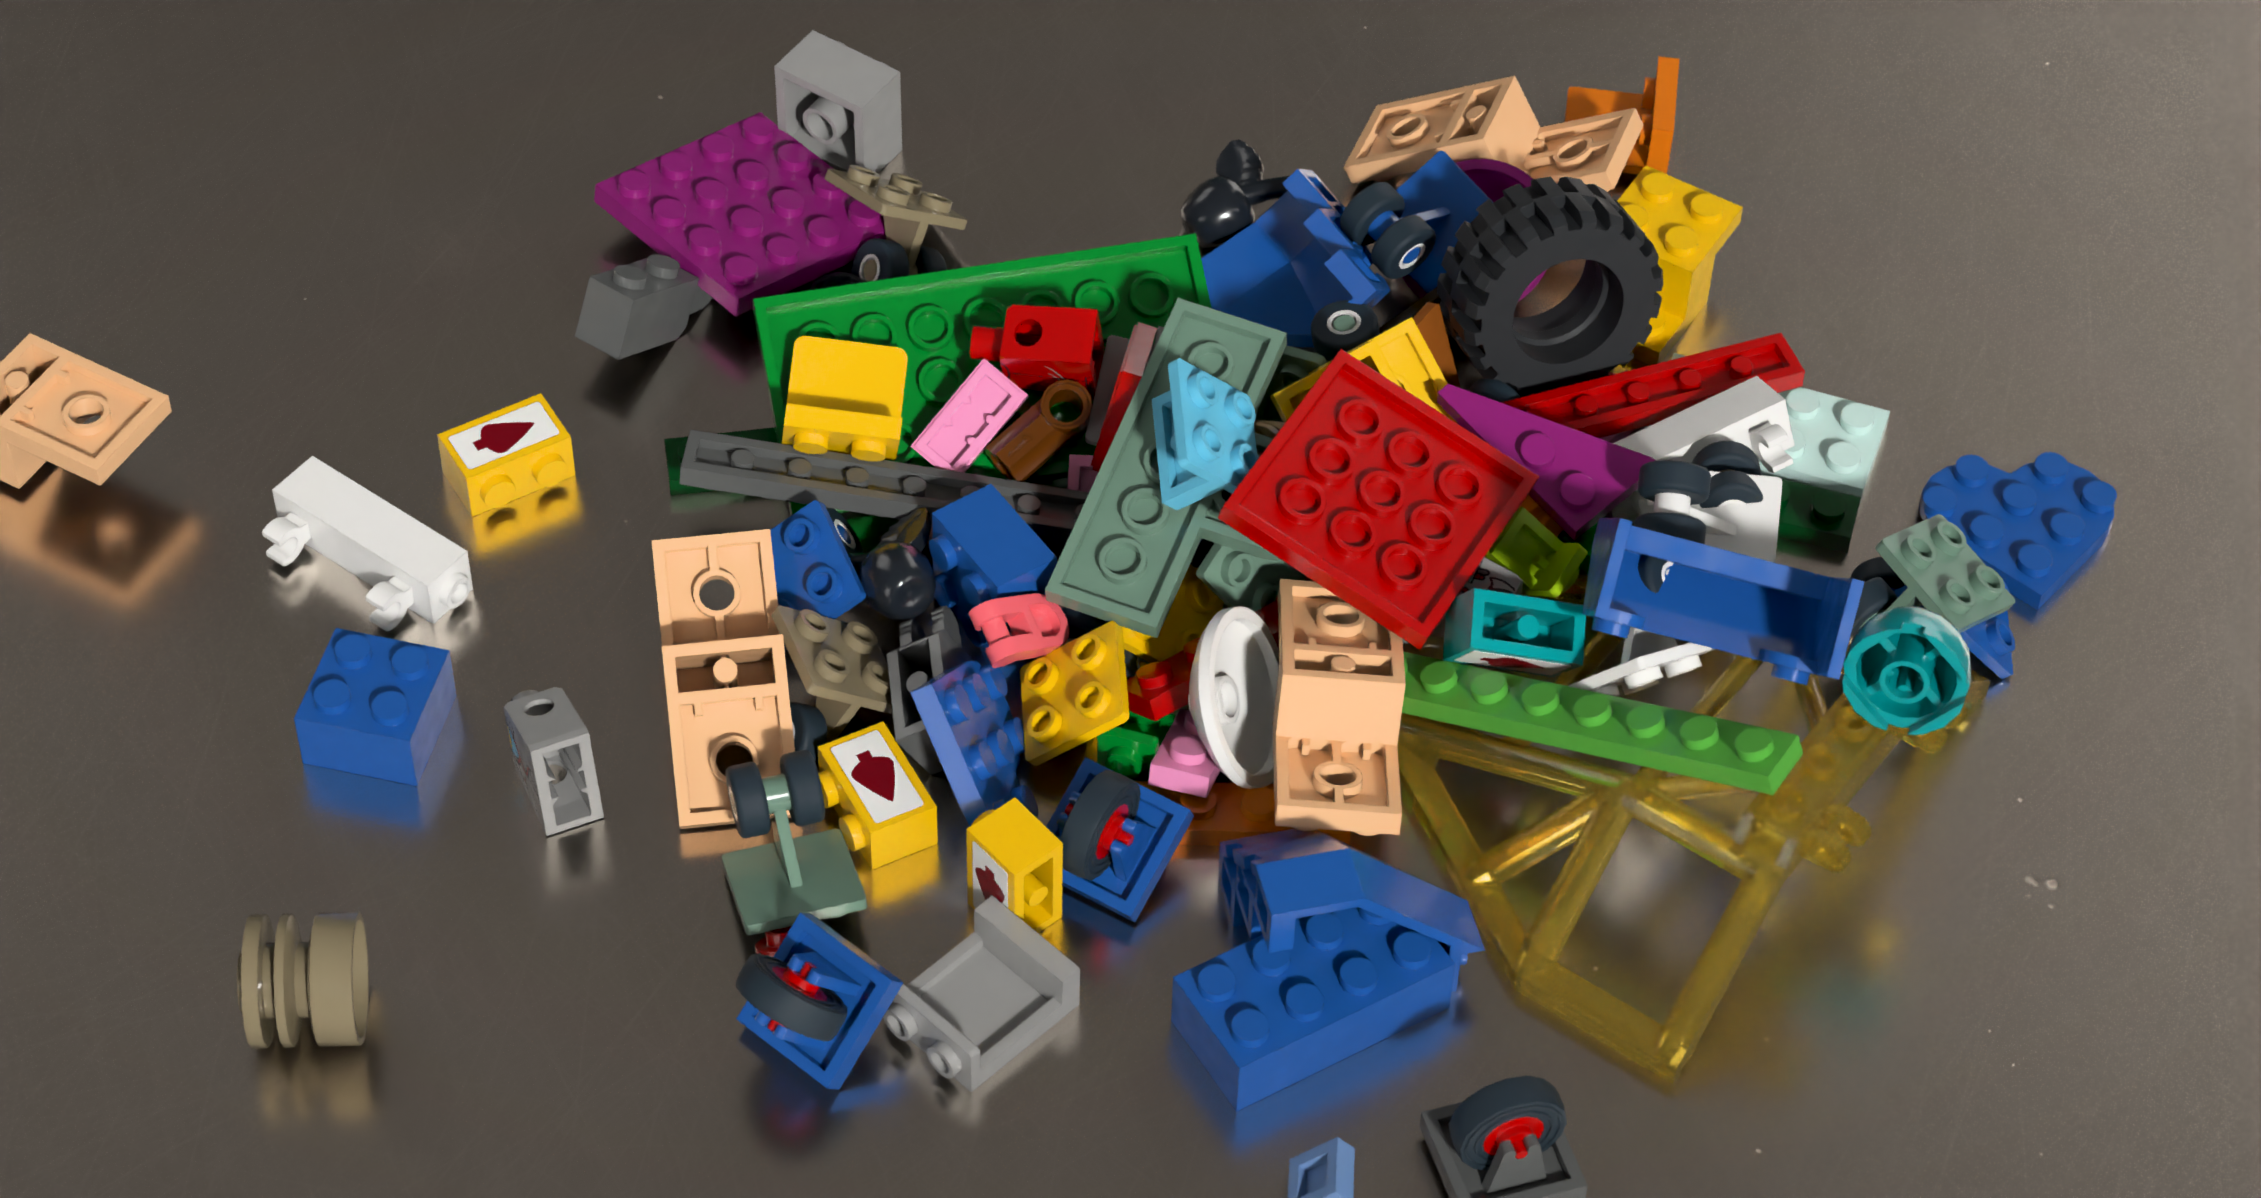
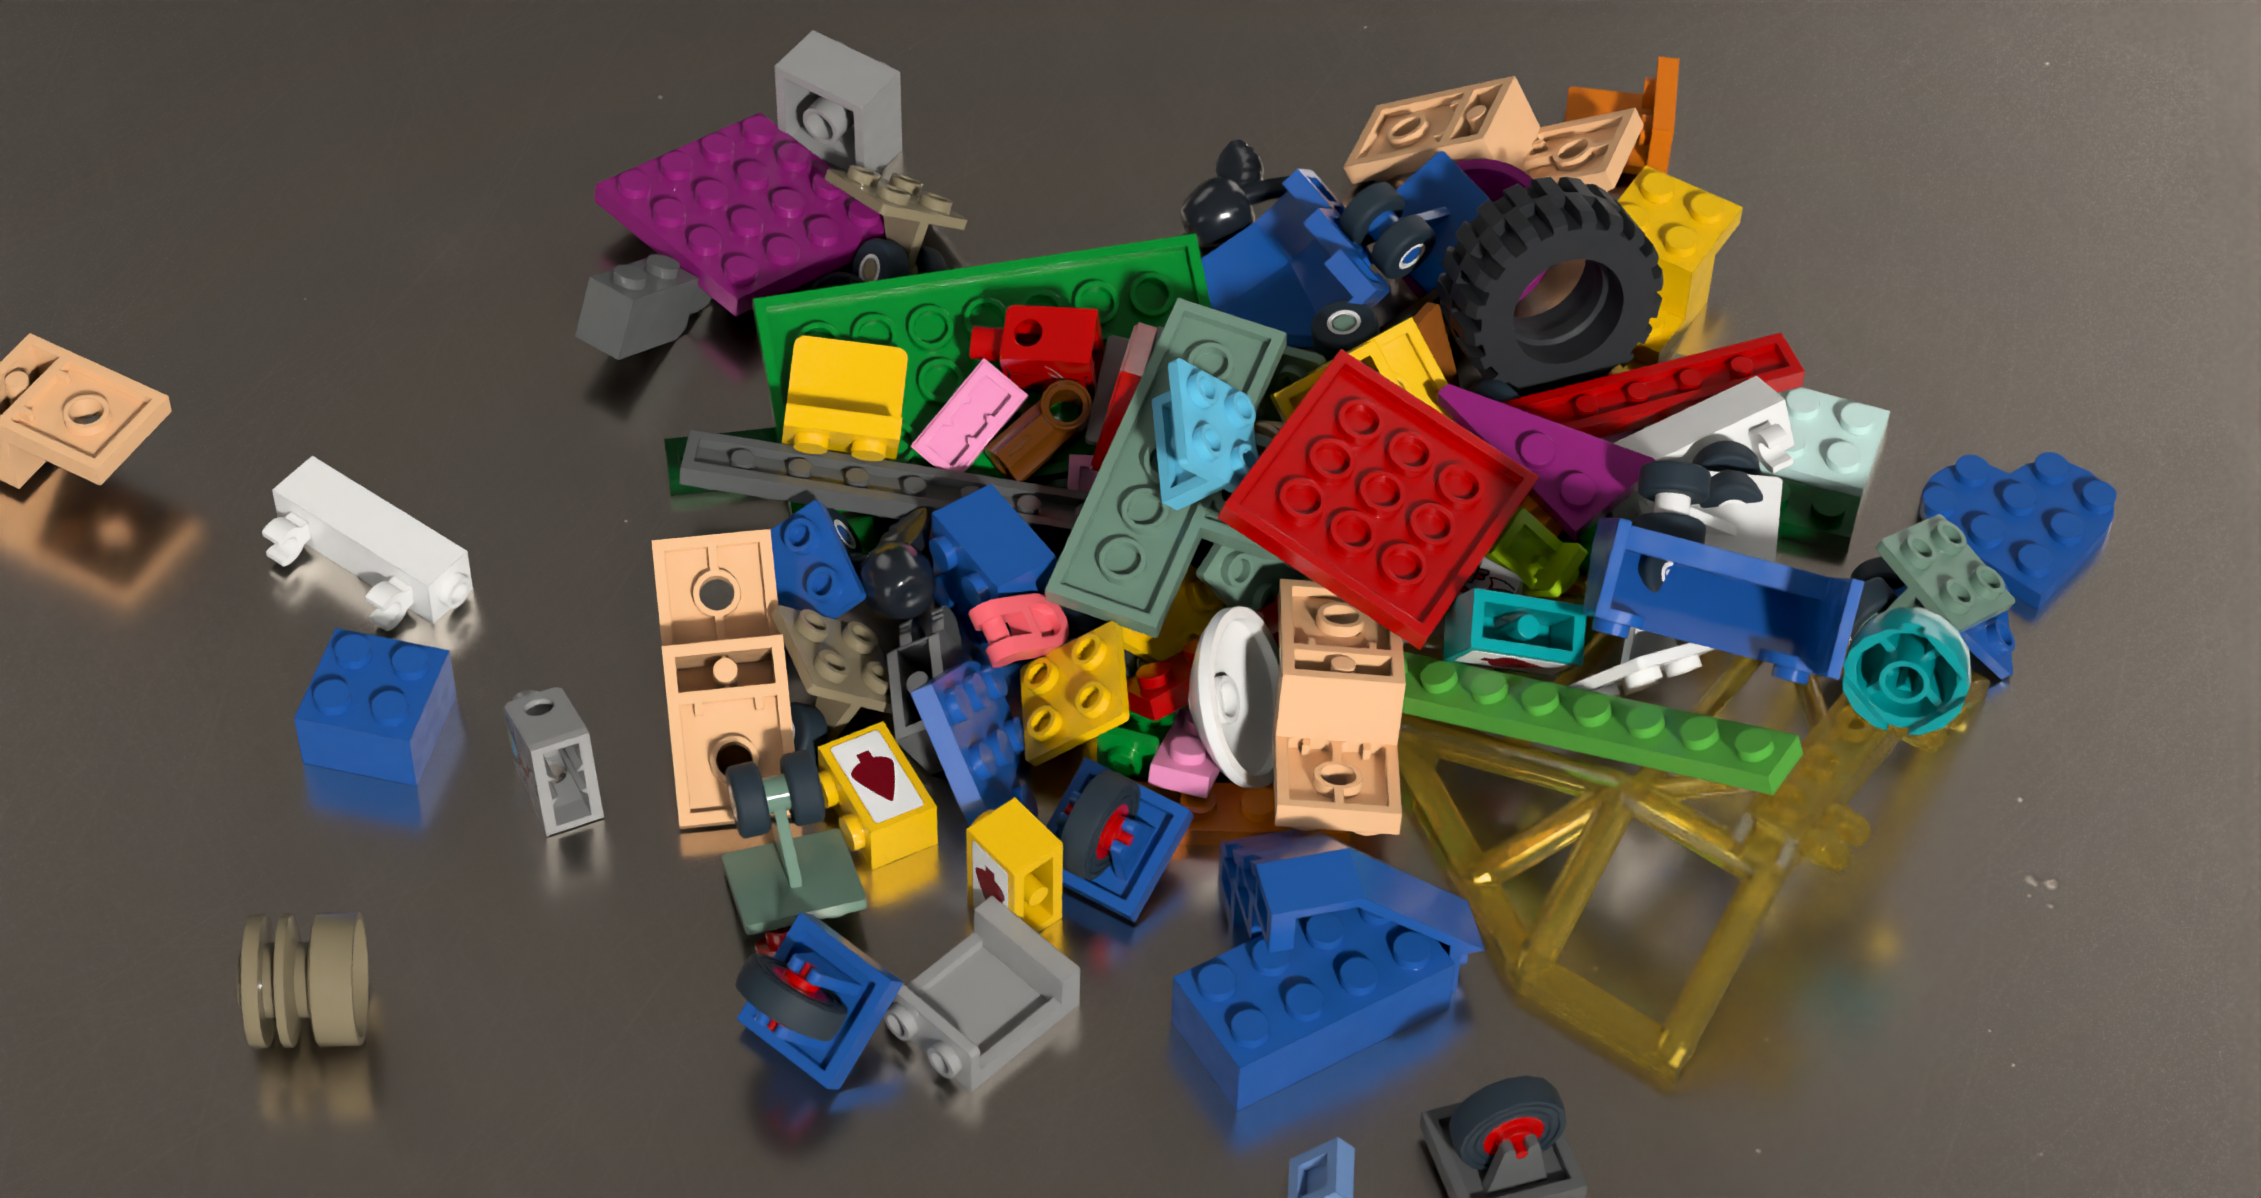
(506, 455): yellow brick -> none

